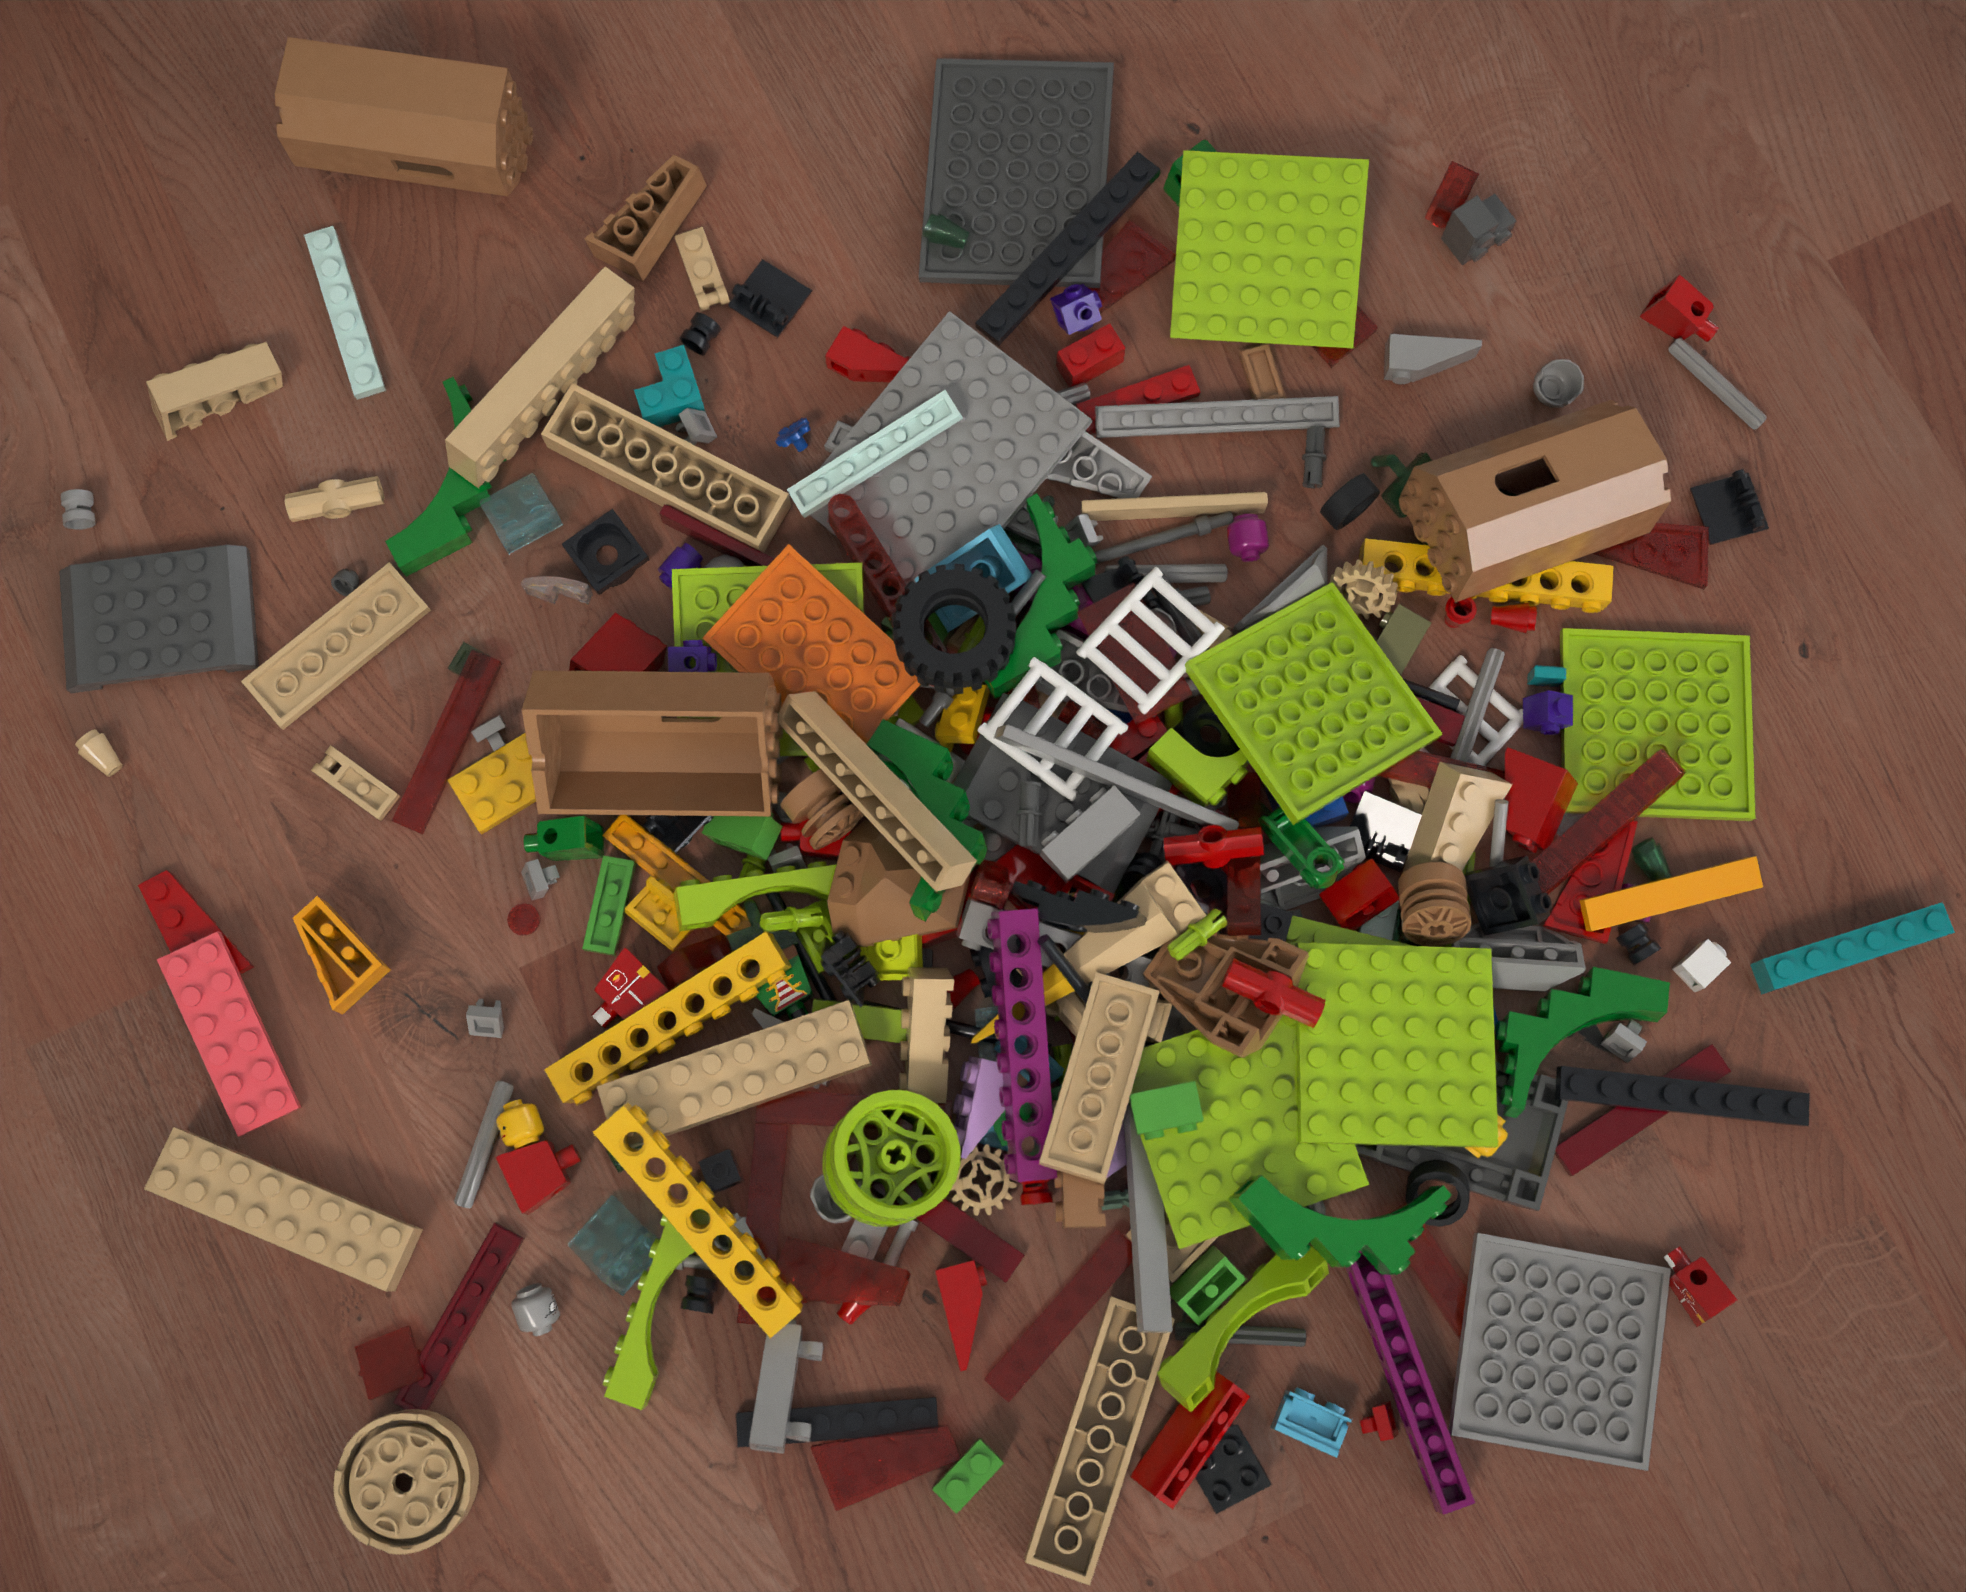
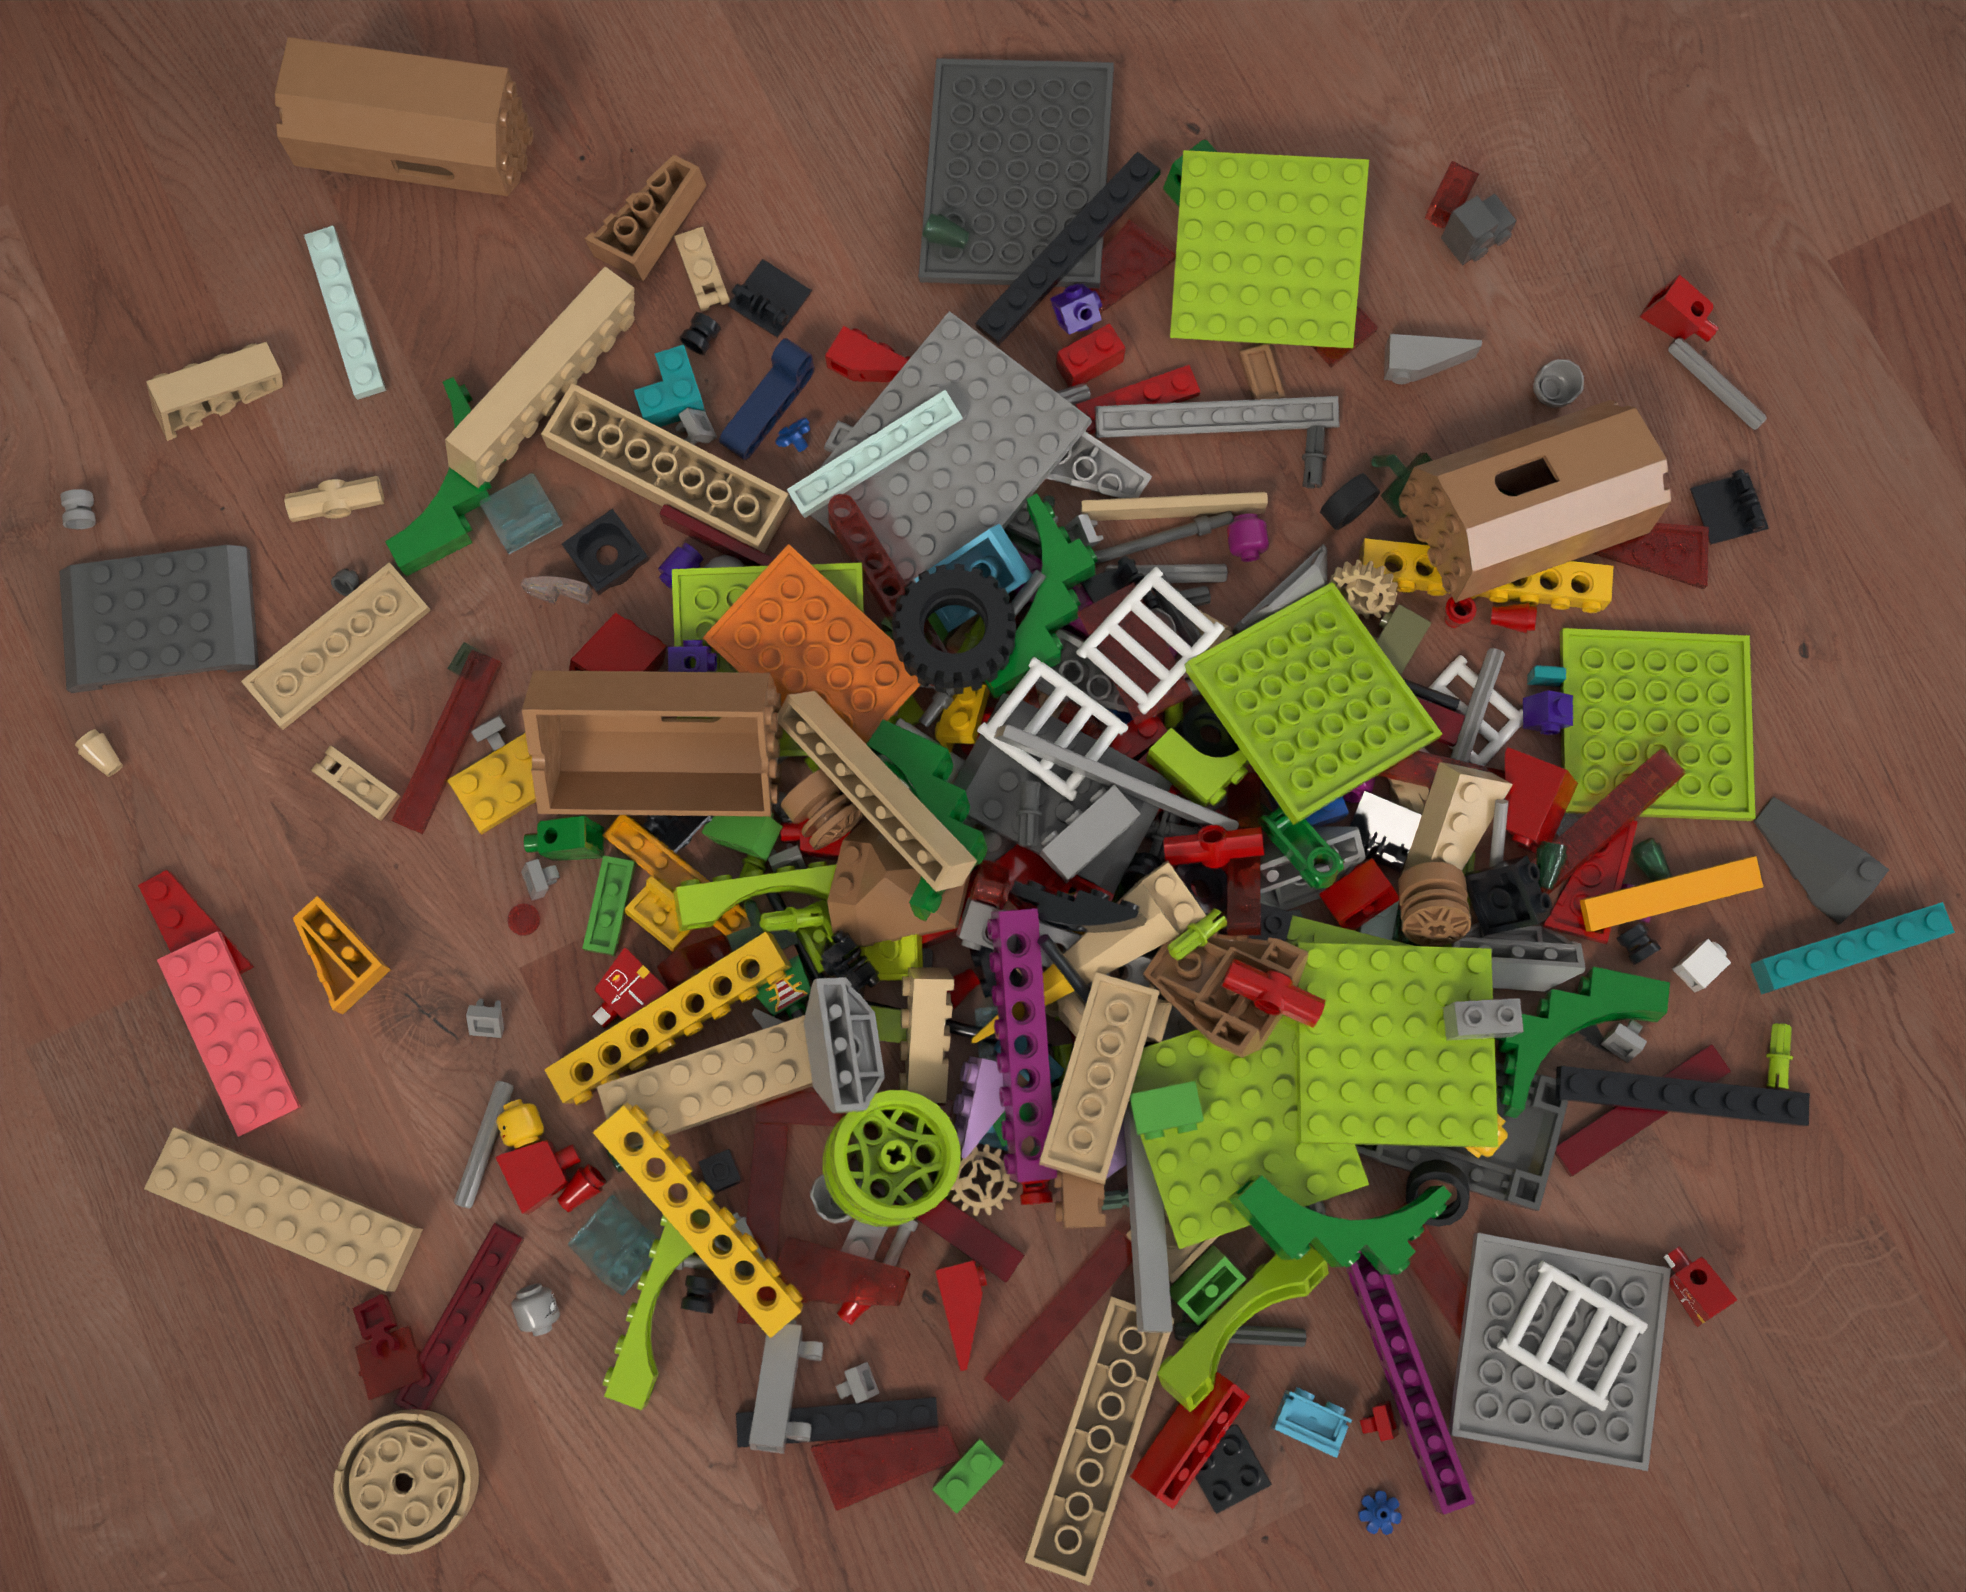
(374, 1322): none -> dark red plate
(583, 1186): none -> red cone
(769, 401): none -> dark blue beam
(842, 1046): none -> light grey wedge
(859, 1383): none -> light grey tile
(1373, 1510): none -> blue plant
(1483, 1019): none -> light grey brick
(1539, 1362): none -> white bar
(1550, 861): none -> clear green cone
(1779, 1055): none -> lime axle
(1826, 865): none -> dark grey wedge

